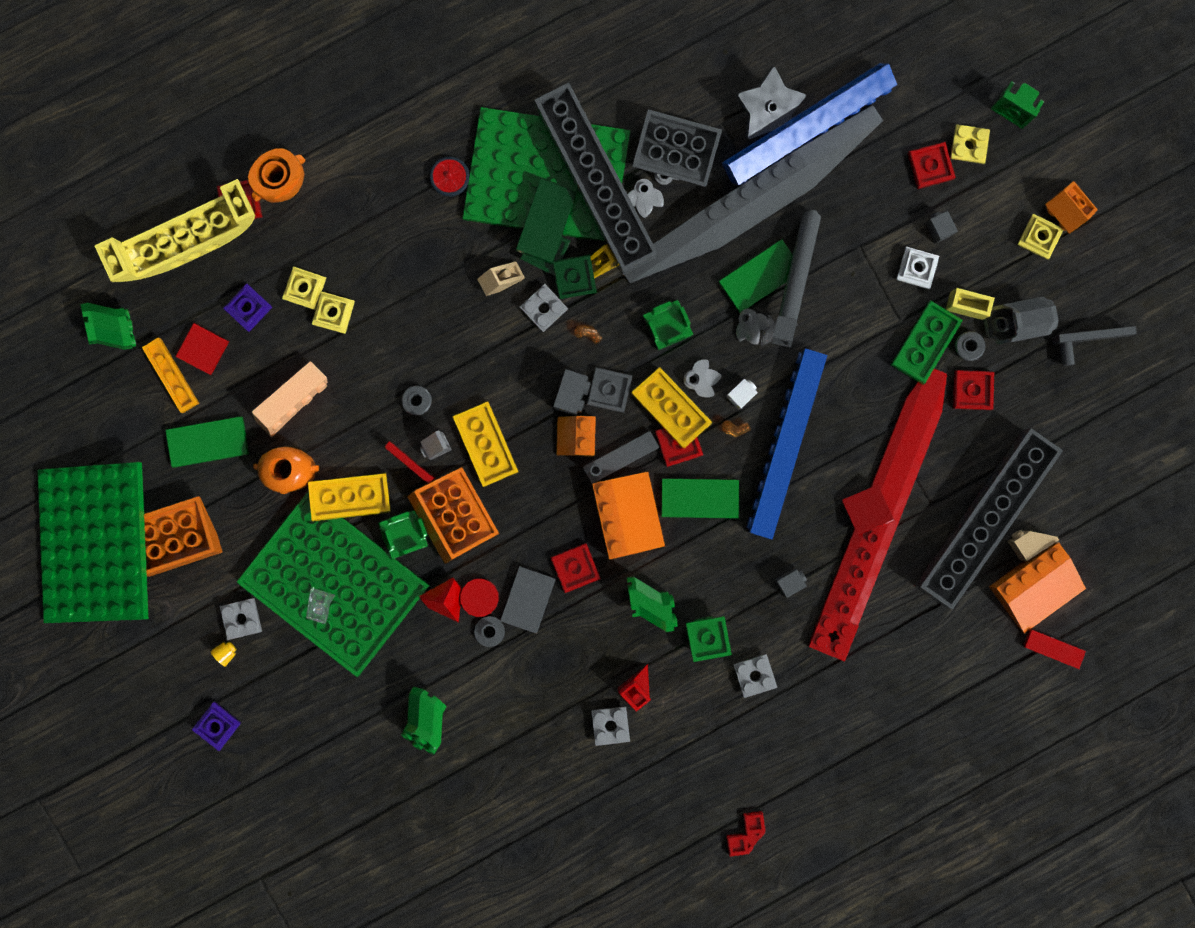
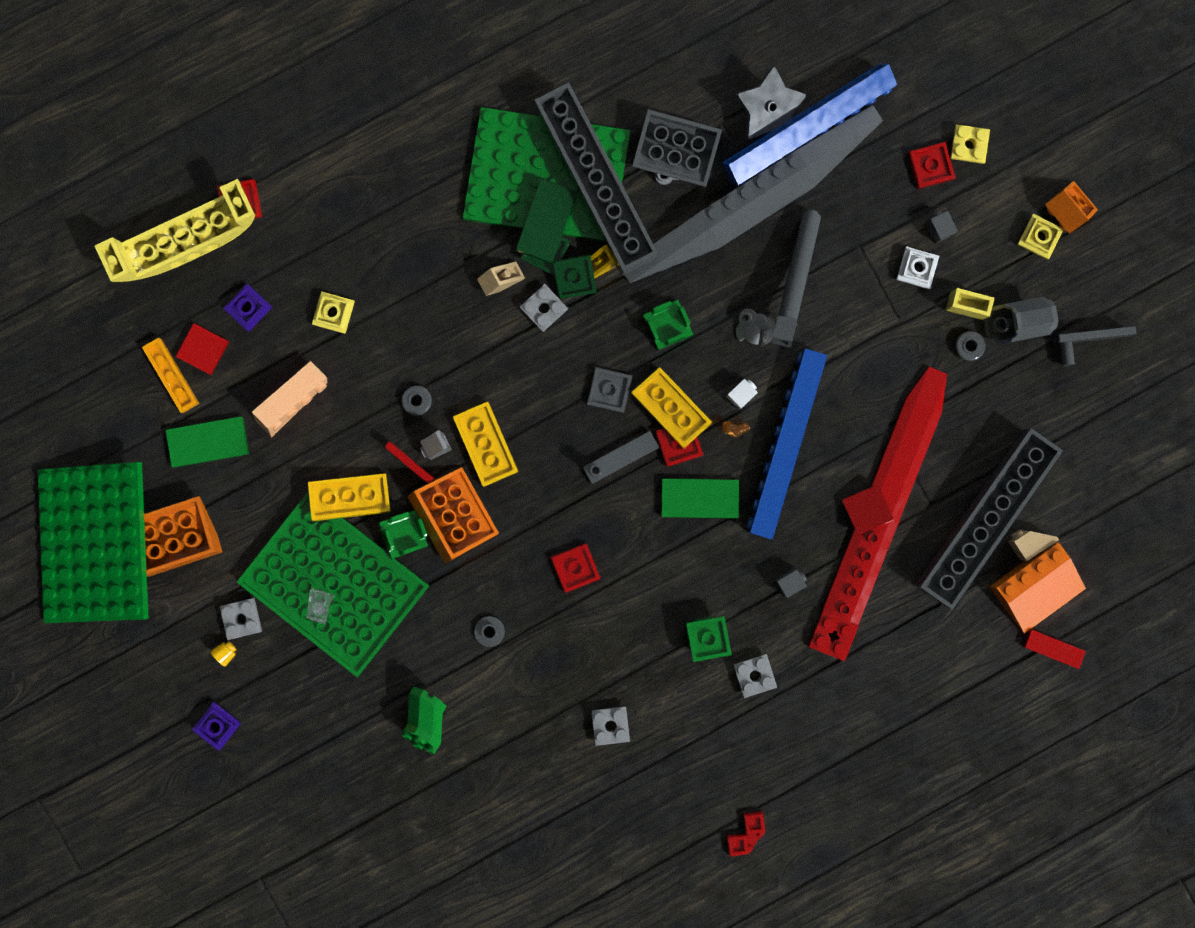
(108, 326): green brick -> none
(267, 166): orange piece -> none
(302, 469): orange piece -> none
(311, 296): light yellow piece -> none
(444, 599): red slope -> none
(449, 176): red wheel -> none
(479, 597): red tile -> none
(528, 599): dark grey tile -> none
(571, 393): dark grey brick -> none
(576, 435): orange slope -> none
(586, 330): clear orange arm -> none
(628, 515): orange slope -> none
(636, 689): red slope -> none
(645, 200): light grey plate -> none
(652, 604): green brick -> none
(704, 378): light grey plate -> none
(758, 276): green tile -> none
(926, 342): green tile -> none
(973, 390): red tile -> none
(1018, 107): green panel -> none

